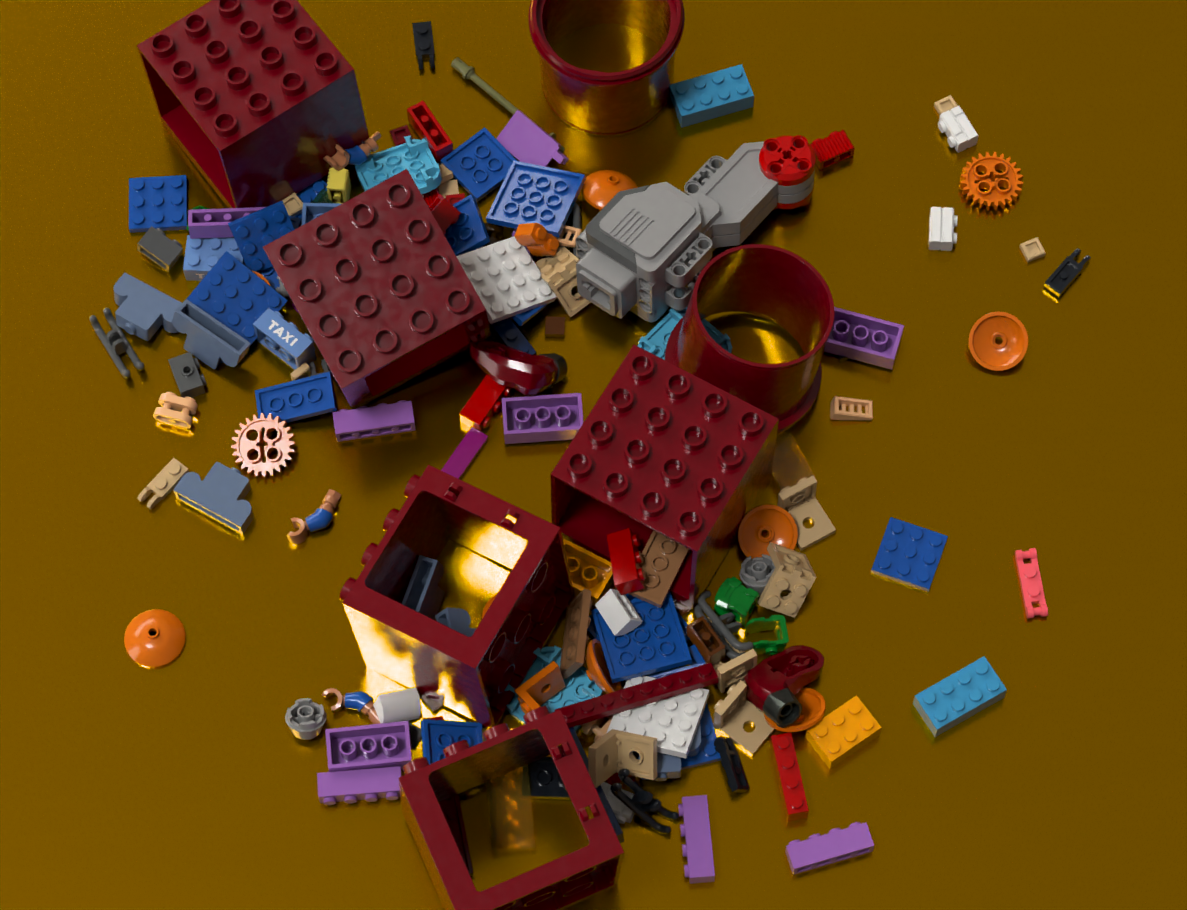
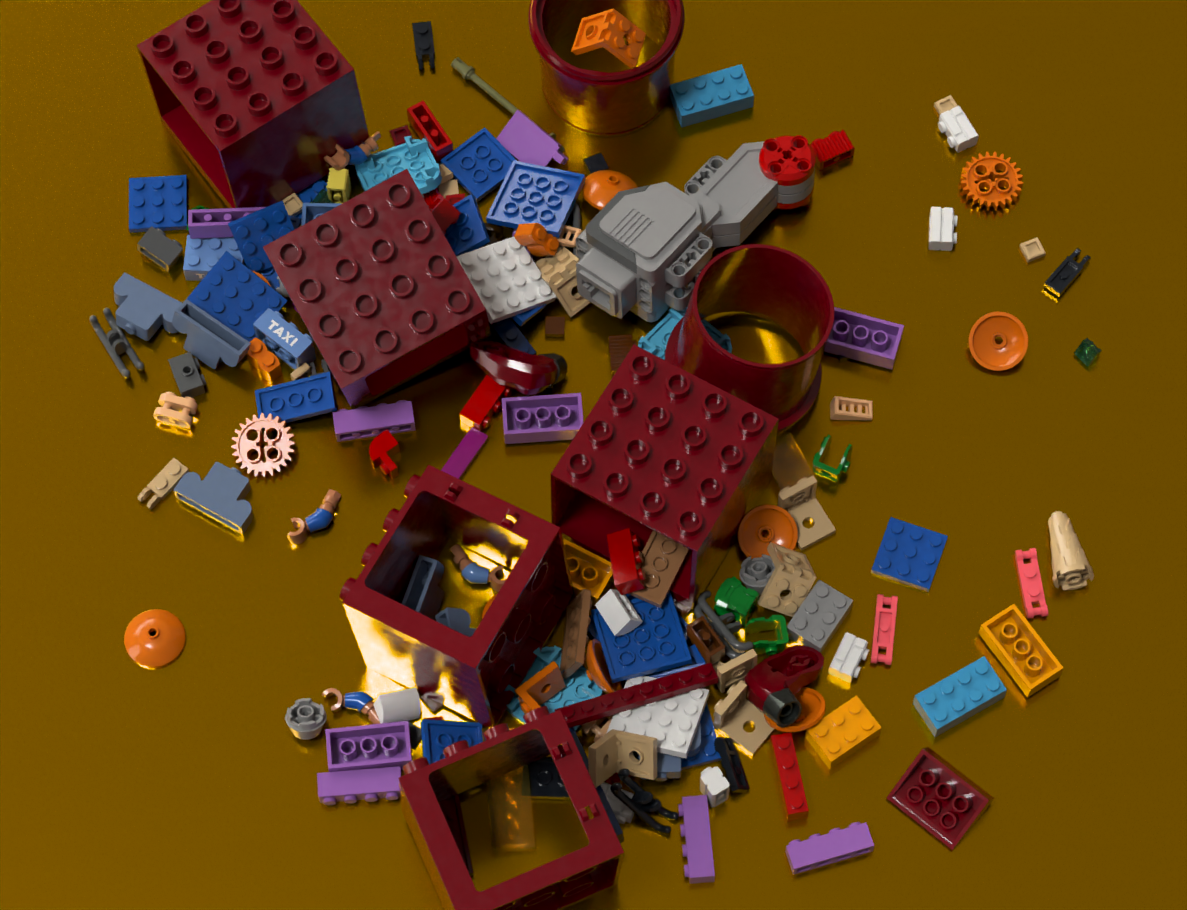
(264, 360): none -> orange brick
(381, 450): none -> red brick
(473, 572): none -> piece
(595, 163): none -> black tile
(607, 31): none -> orange bracket
(618, 349): none -> reddish brown brick
(714, 786): none -> white brick
(819, 617): none -> light grey brick
(826, 471): none -> green piece
(848, 657): none -> white brick
(884, 629): none -> coral plate
(940, 797): none -> dark red slope
(1020, 650): none -> light orange brick
(1068, 557): none -> tan cone
(1087, 352): none -> clear green tile

